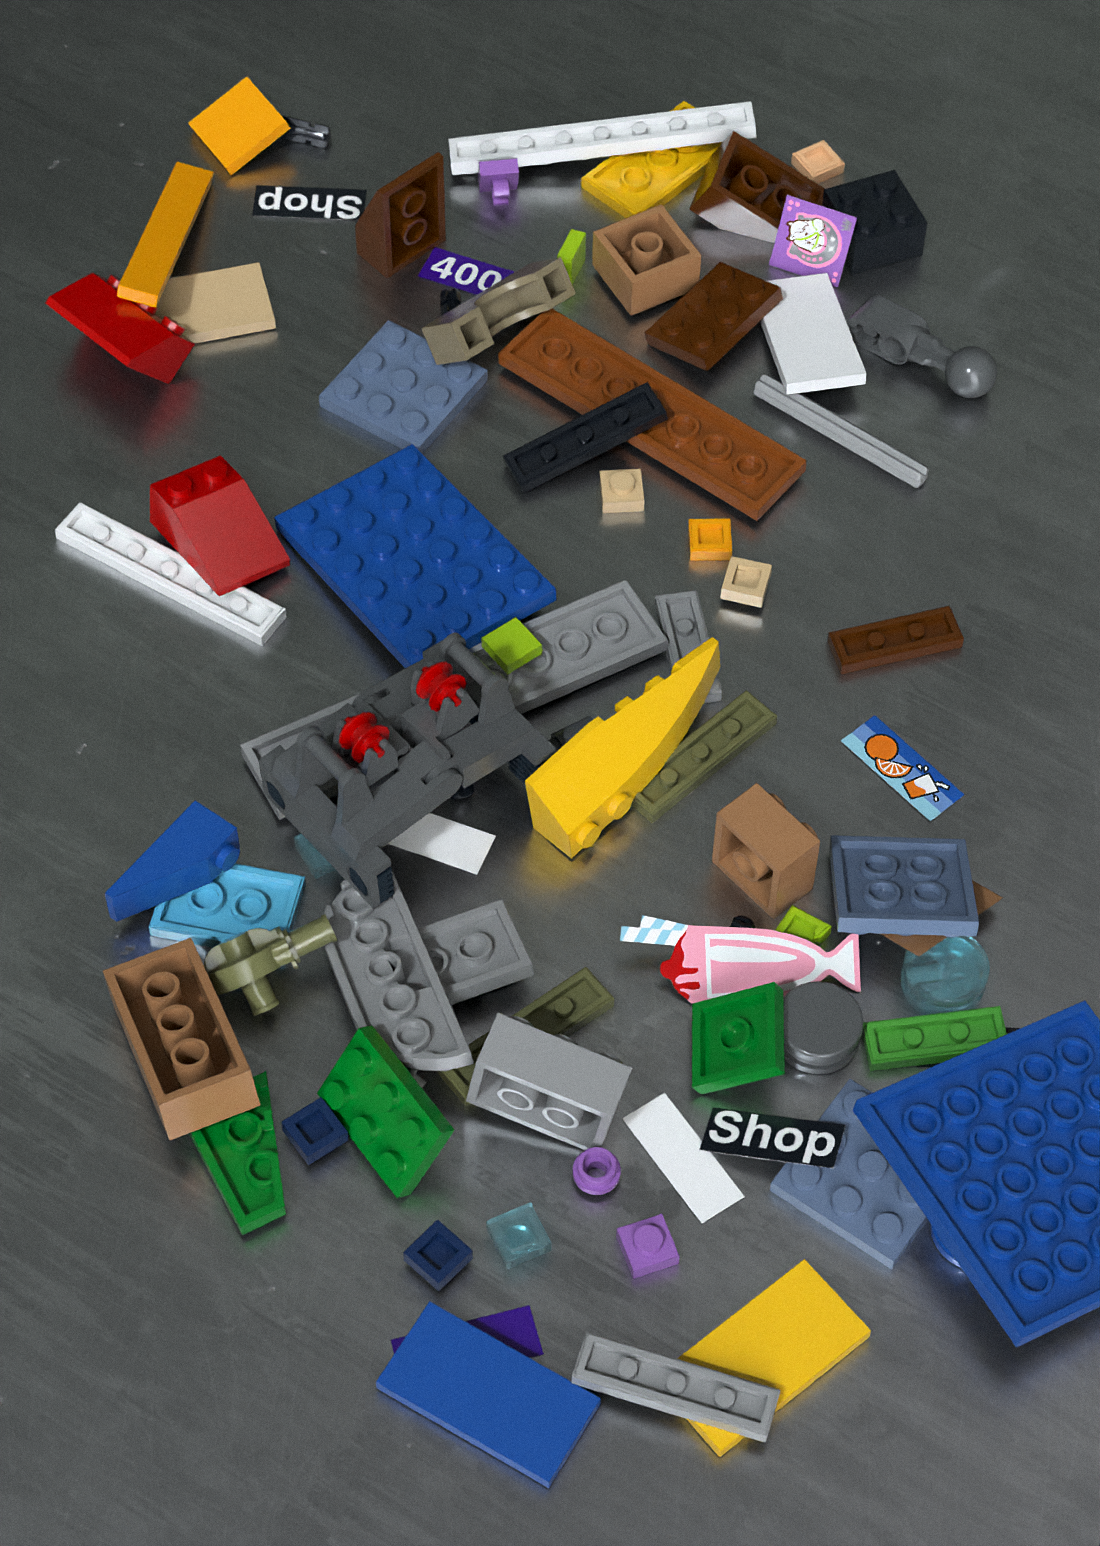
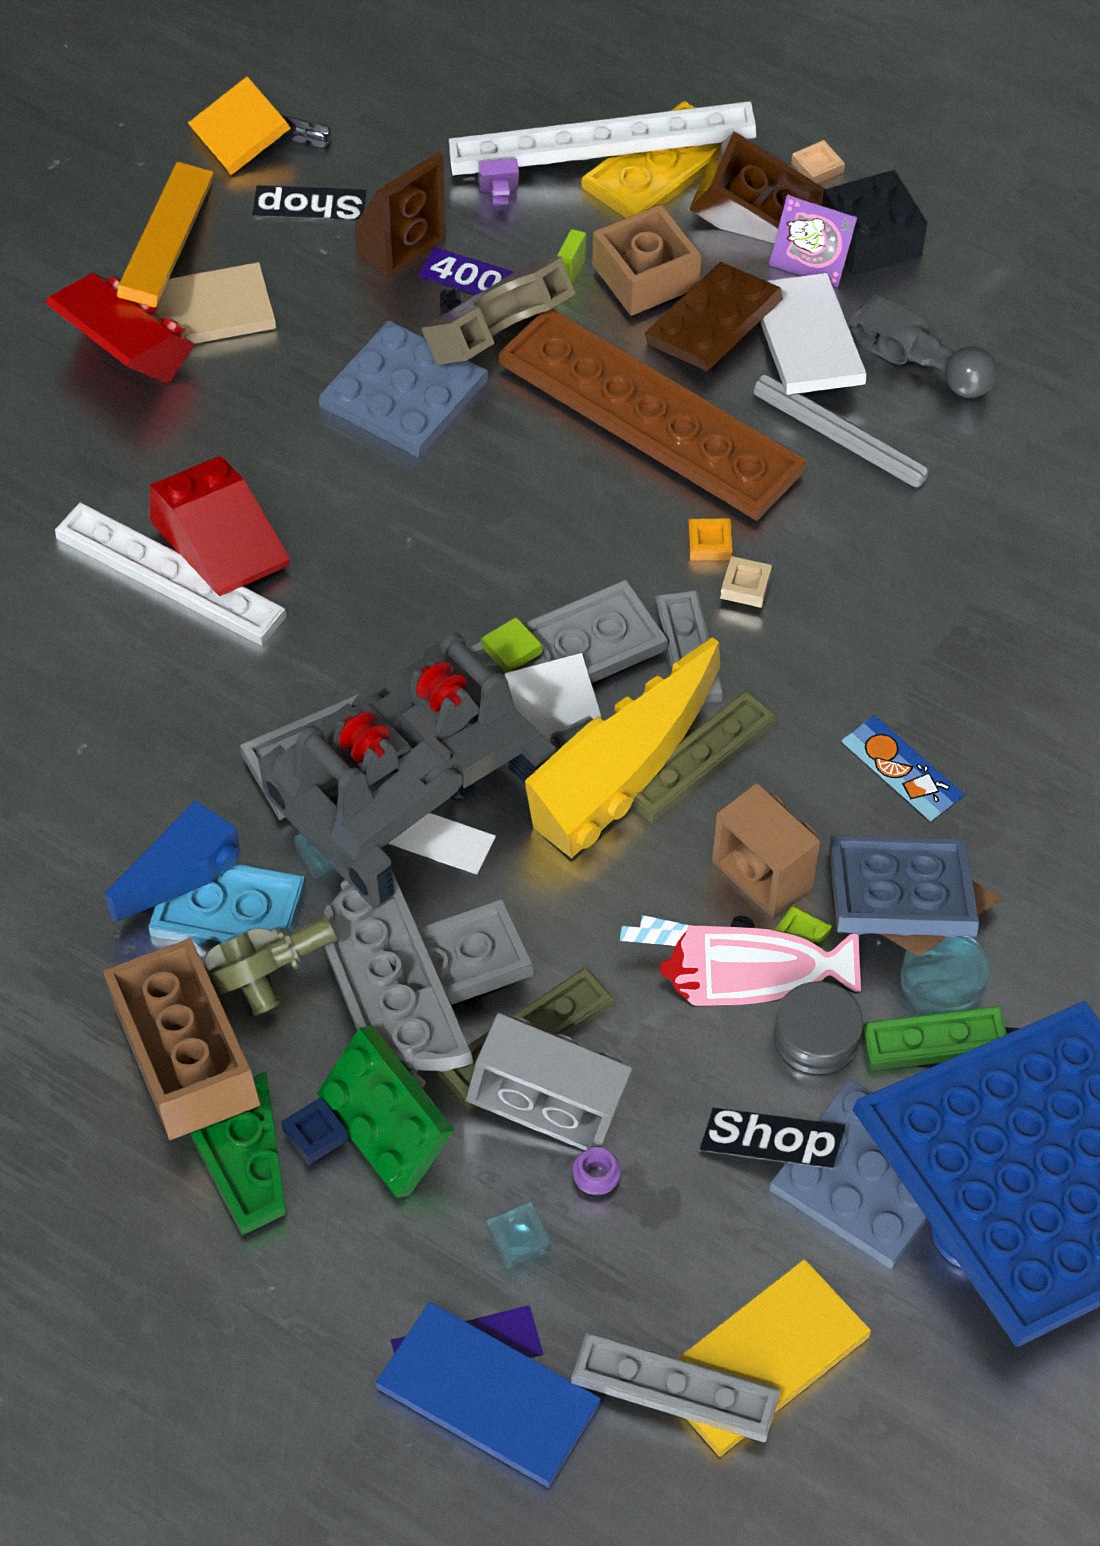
(413, 556): blue plate -> none
(438, 1255): dark blue plate -> none
(553, 693): none -> white sticker
(585, 437): black tile -> none
(621, 490): tan plate -> none
(647, 1246): medium lavender plate -> none
(676, 1152): white sticker -> none
(738, 1038): green plate -> none
(895, 639): reddish brown tile -> none

